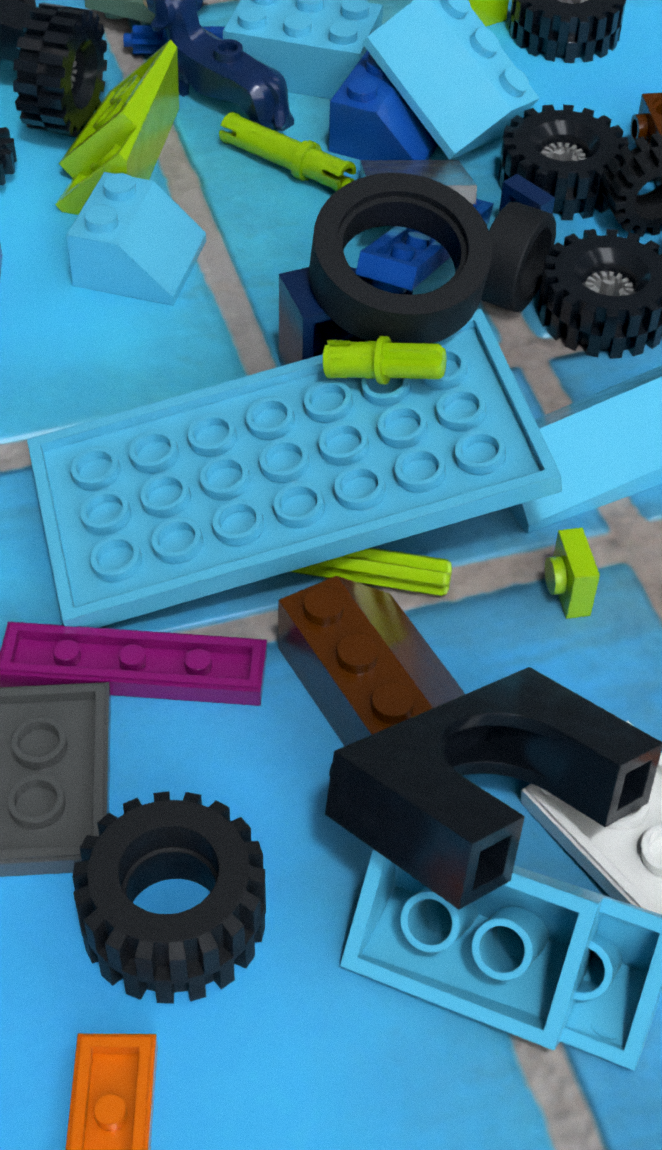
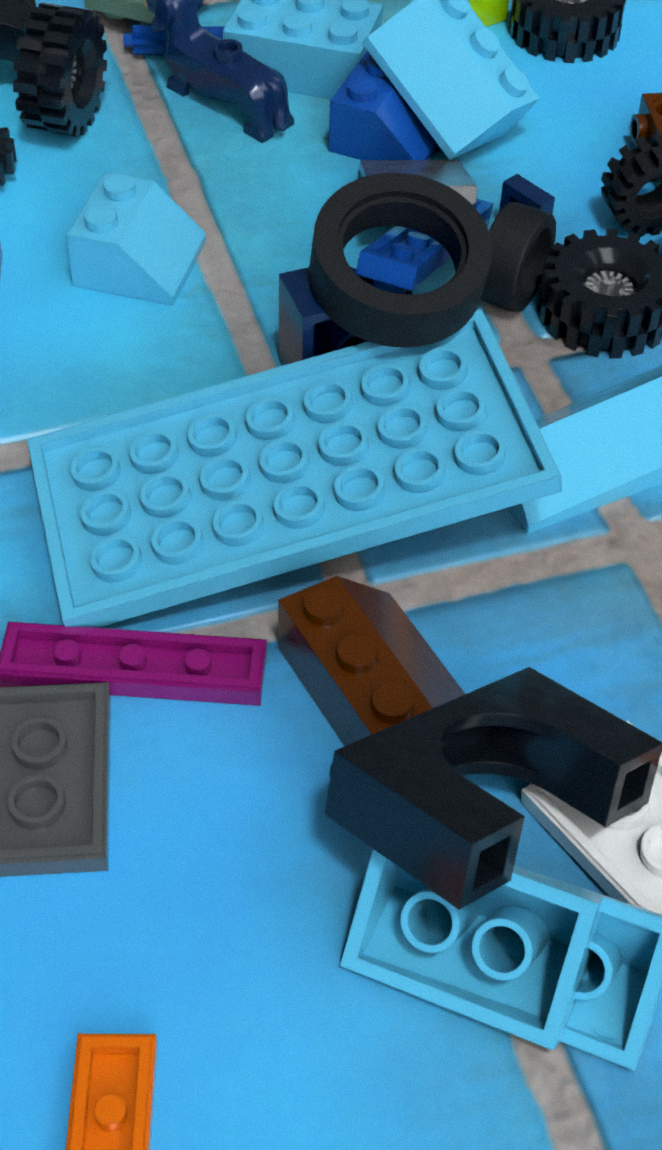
(125, 129): lime slope -> none
(162, 844): black tyre -> none
(303, 158): lime pin -> none
(383, 360): lime axle -> none
(388, 570): lime axle -> none
(562, 155): black bush -> none
(572, 573): lime plate -> none

